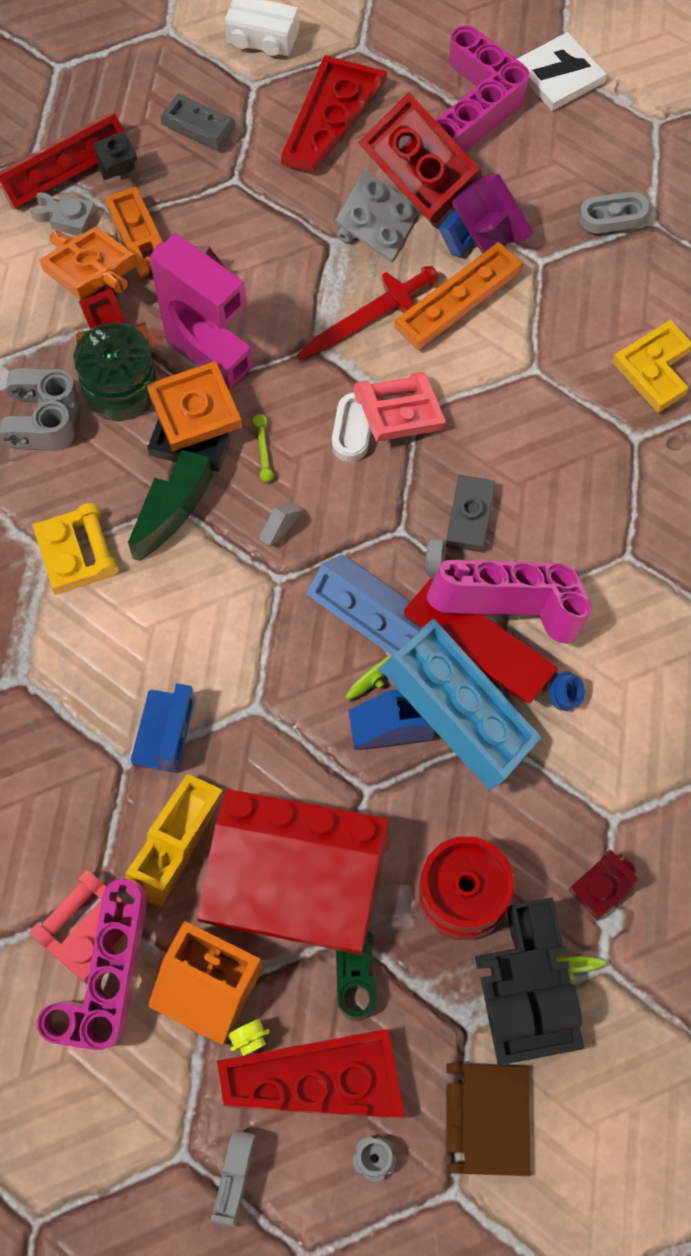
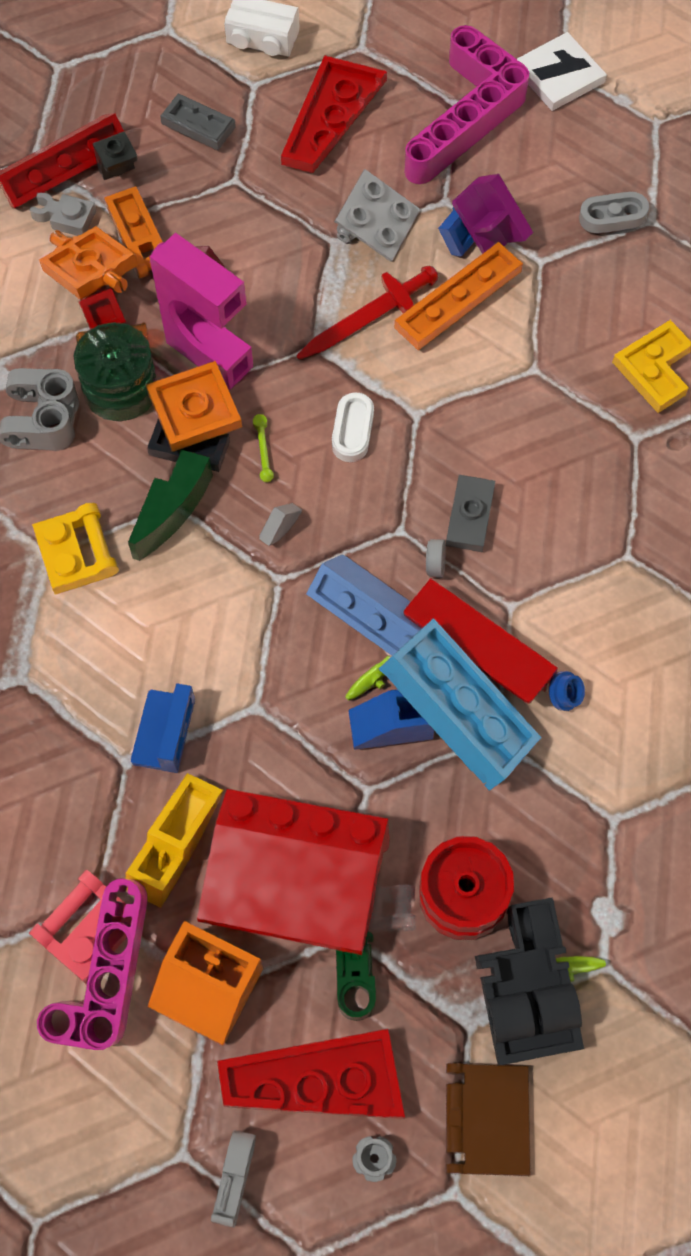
(248, 1037): neon yellow plate -> none
(400, 415): coral plate -> none
(420, 158): red slope -> none
(514, 588): dark pink beam -> none
(605, 884): dark red bracket -> none

